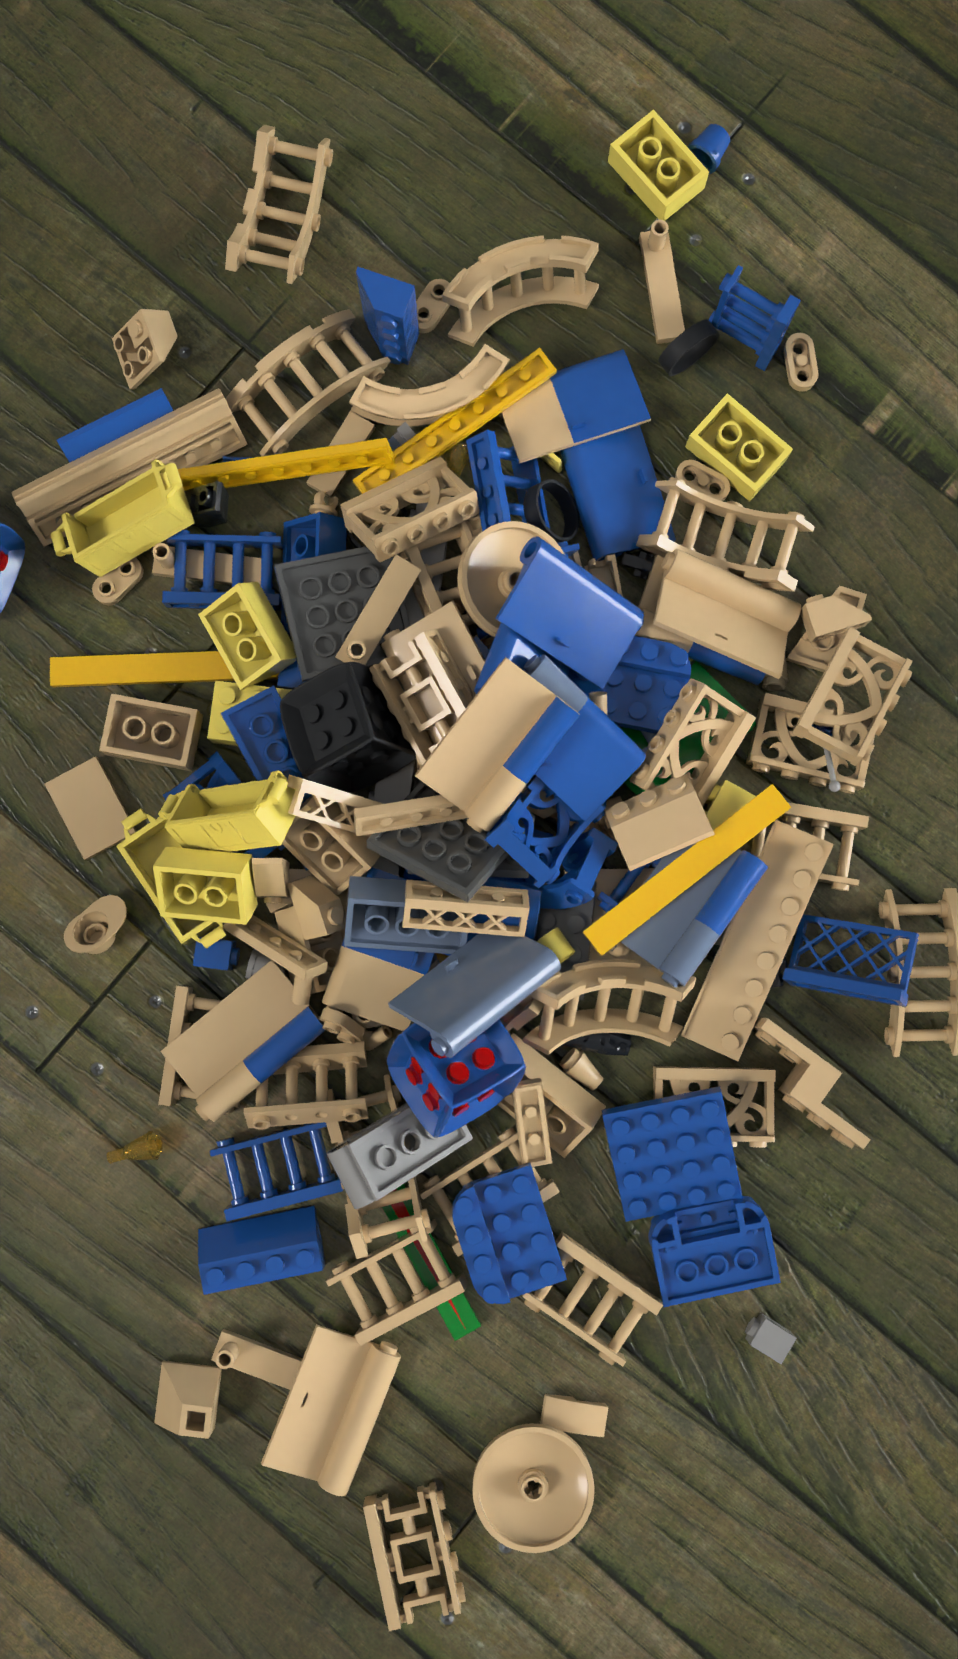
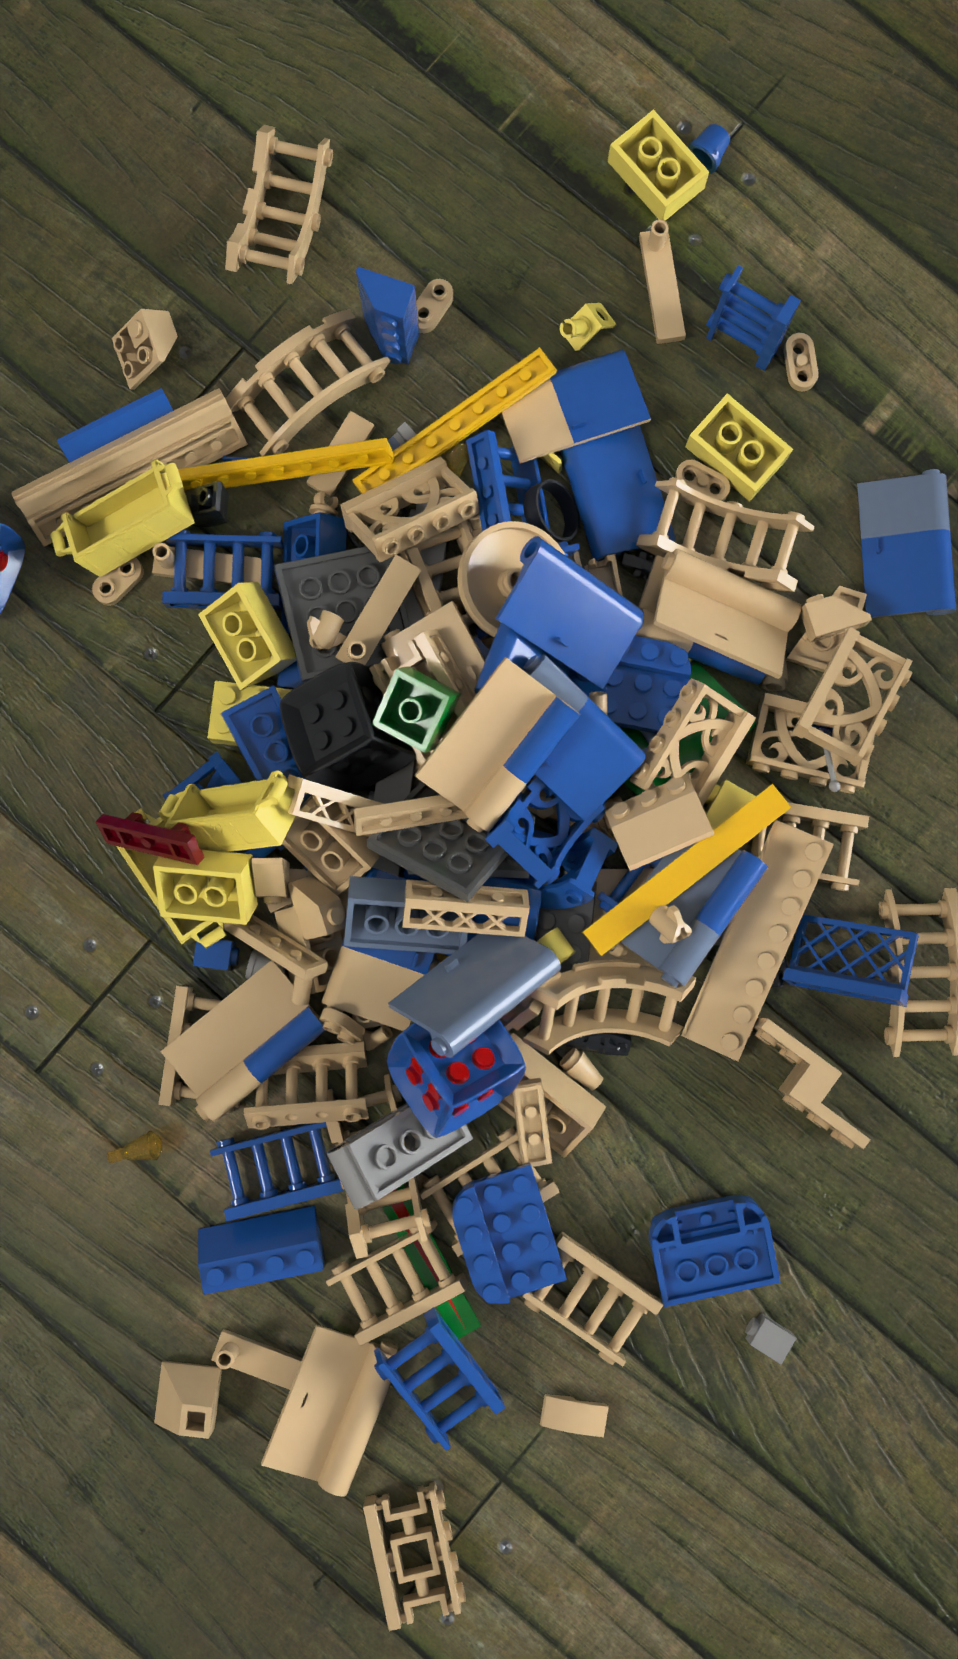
(89, 807): tan tile -> none
(96, 926): tan piece -> none
(138, 836): none -> dark red hinge
(139, 669): yellow tile -> none
(151, 732): tan brick -> none
(325, 631): none -> tan piece
(416, 709): none -> green brick
(427, 404): tan fence -> none
(452, 1353): none -> blue fence
(510, 261): tan fence -> none
(538, 1515): tan dish -> none
(585, 325): none -> light yellow bracket
(669, 924): none -> tan piece
(672, 1153): blue plate -> none
(688, 347): black tyre -> none
(747, 1081): tan fence -> none
(907, 545): none -> door

